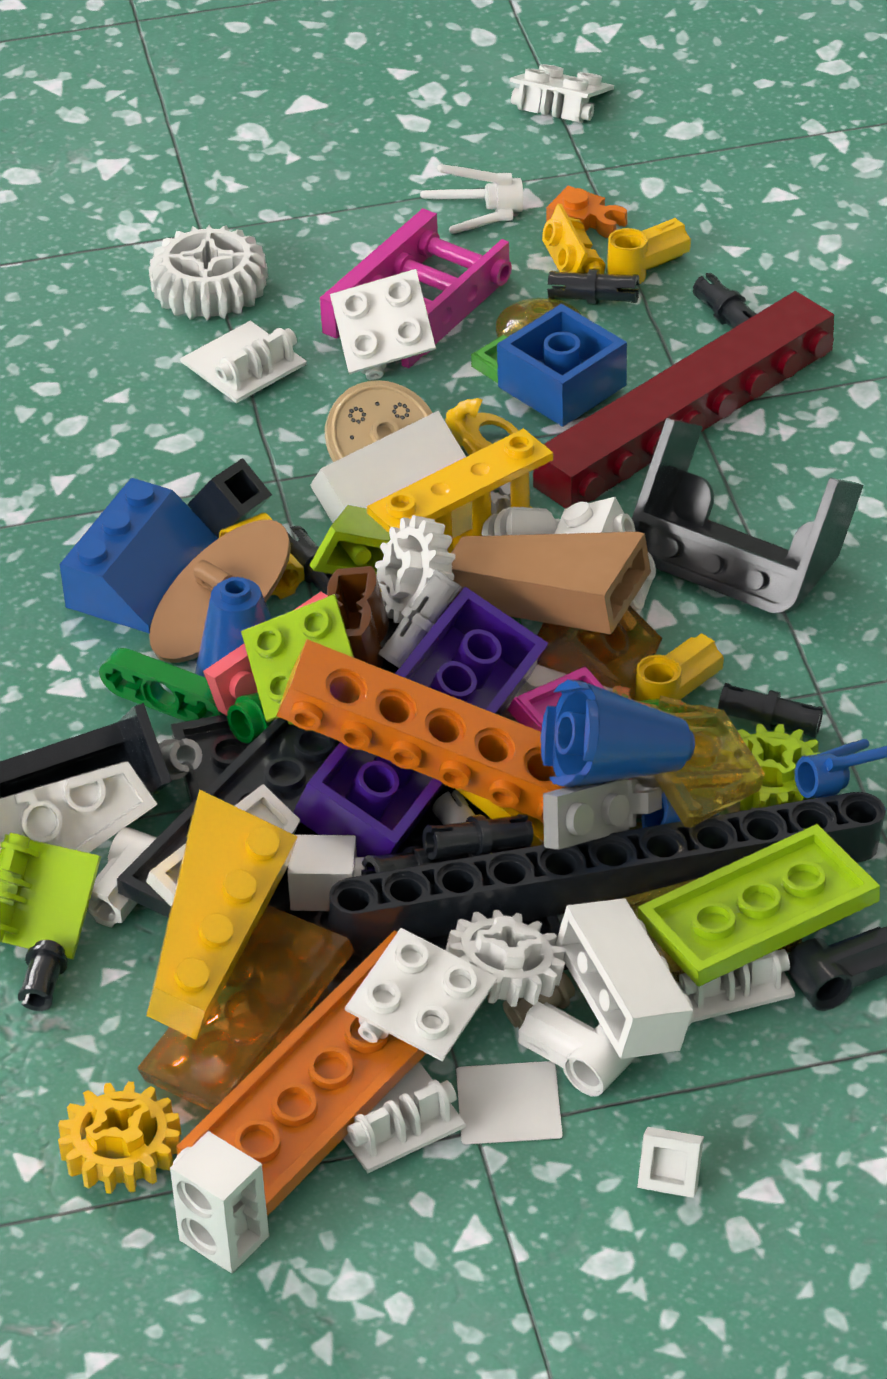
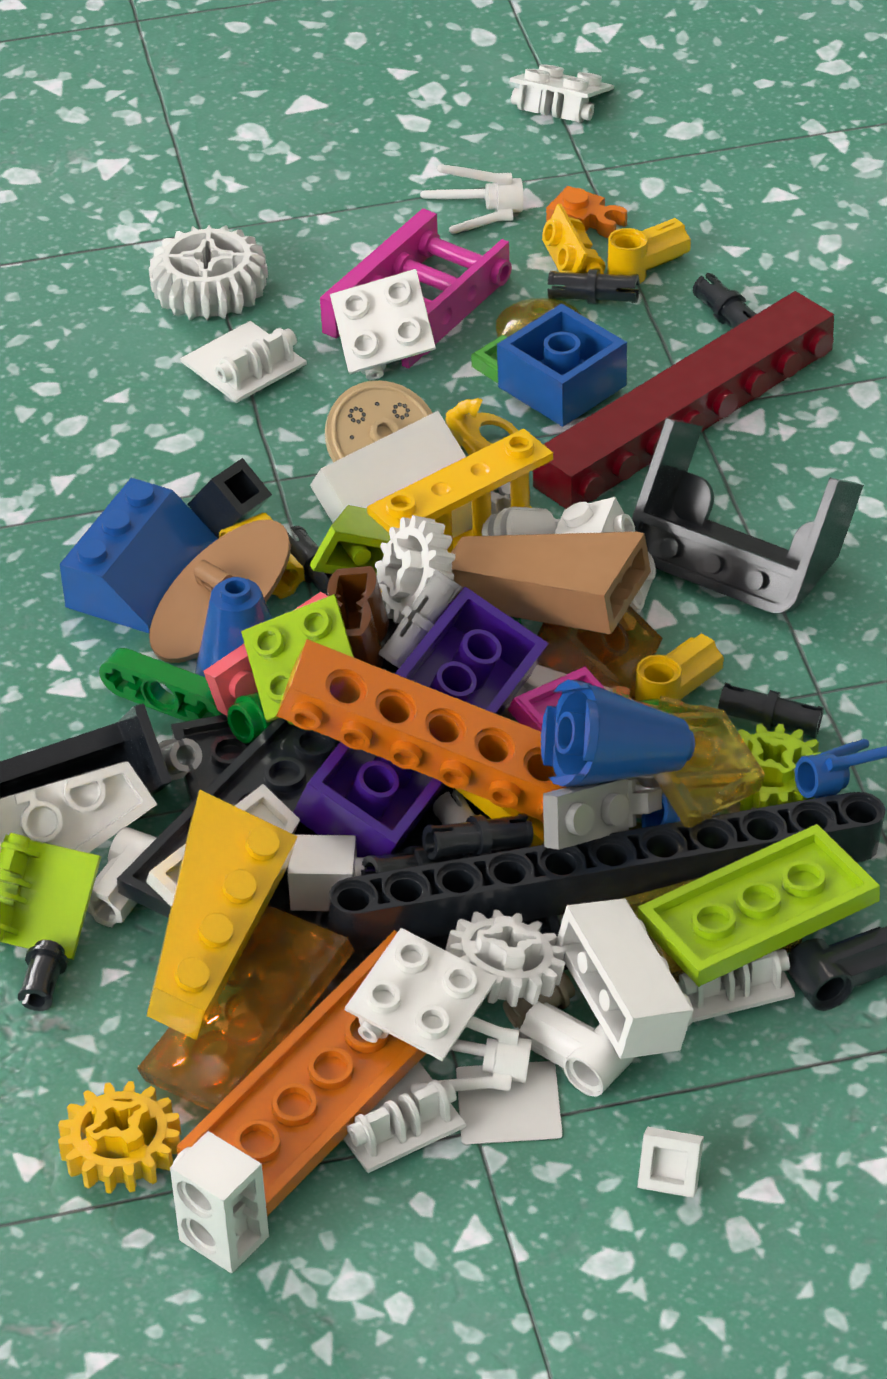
(504, 1056): none -> white plant

